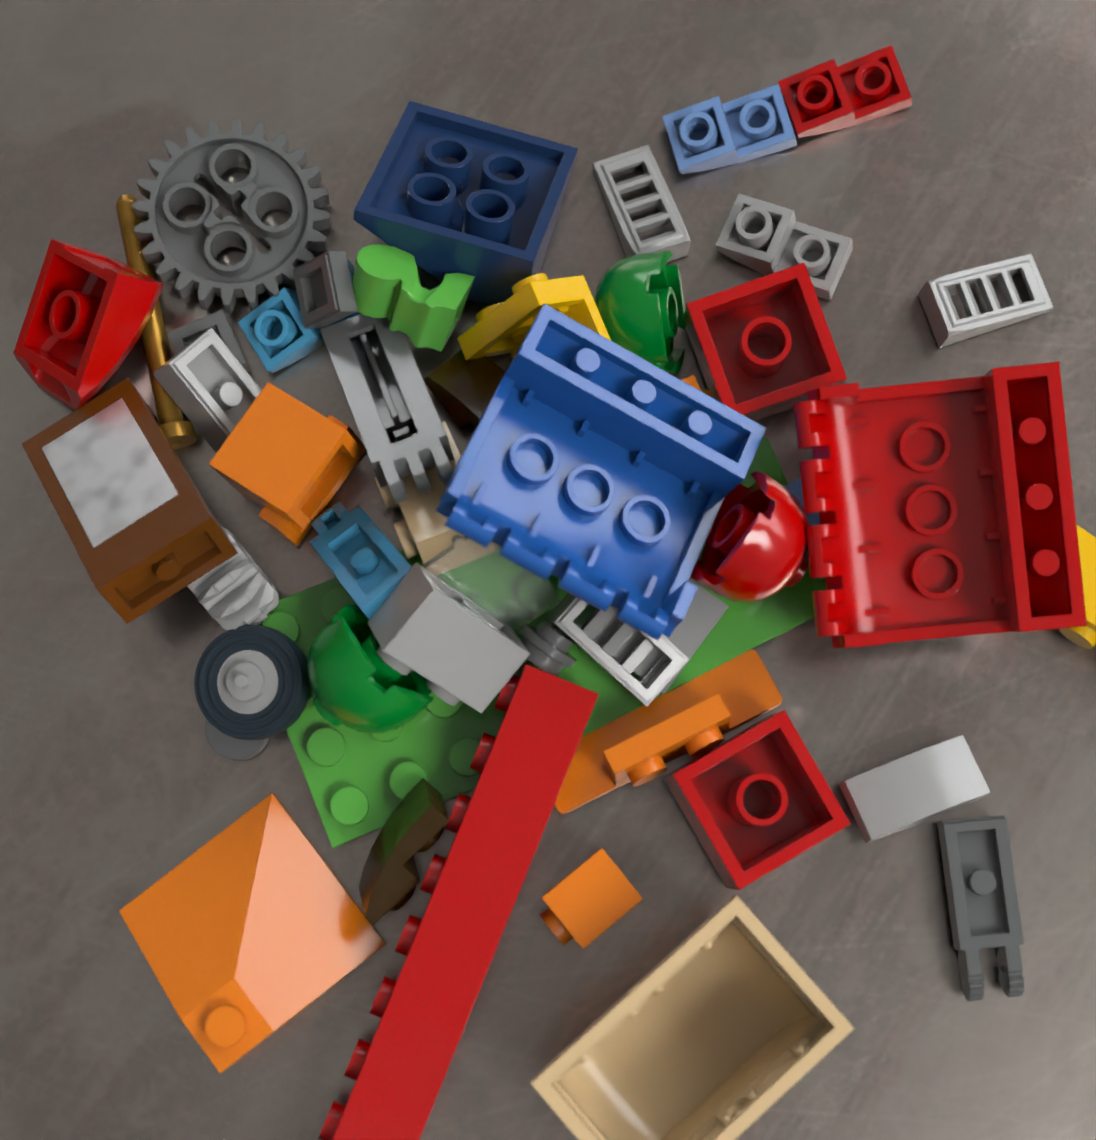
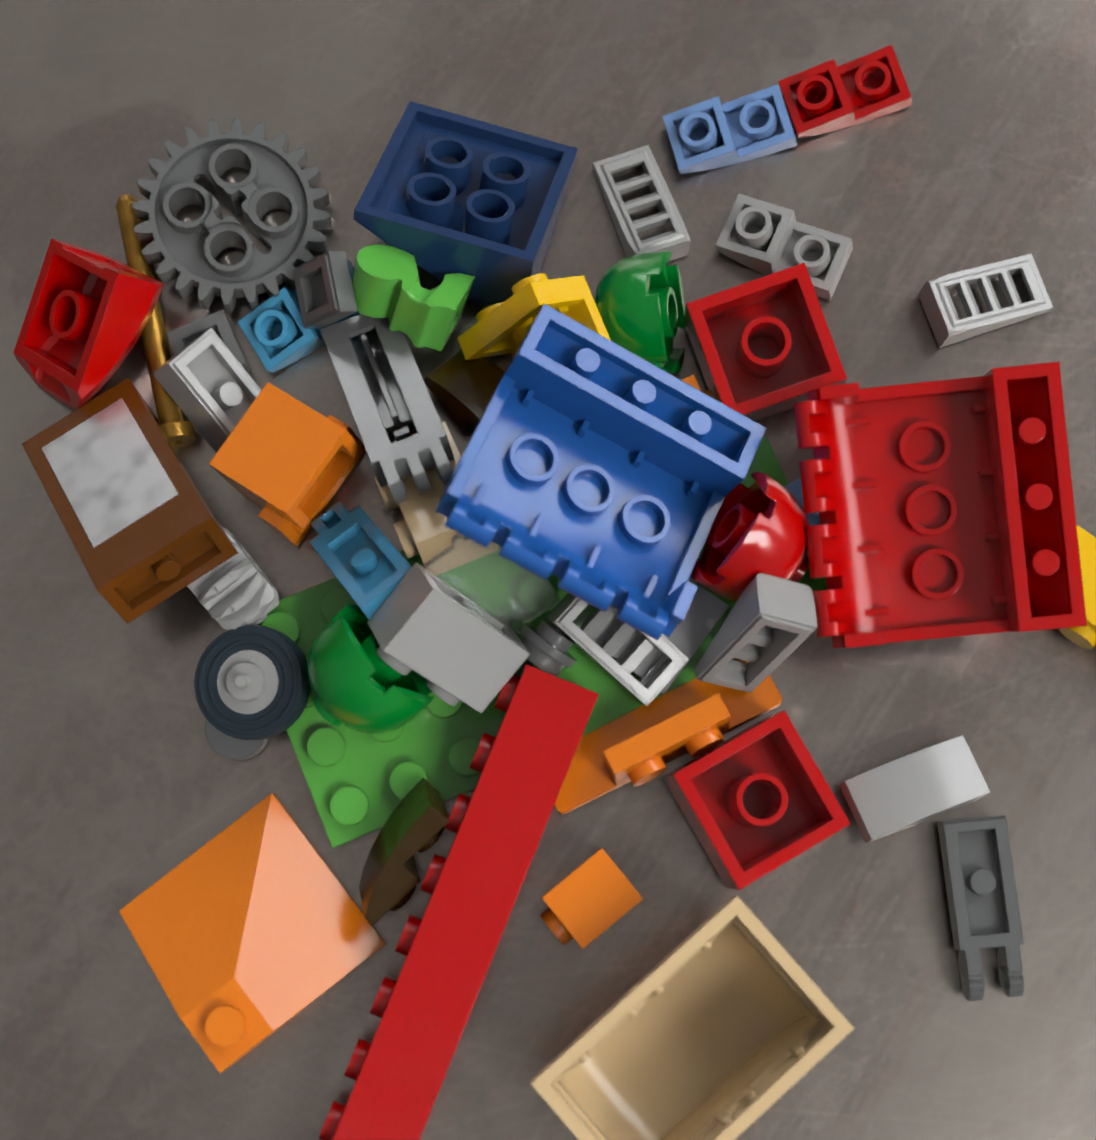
(762, 629): none -> light grey slope

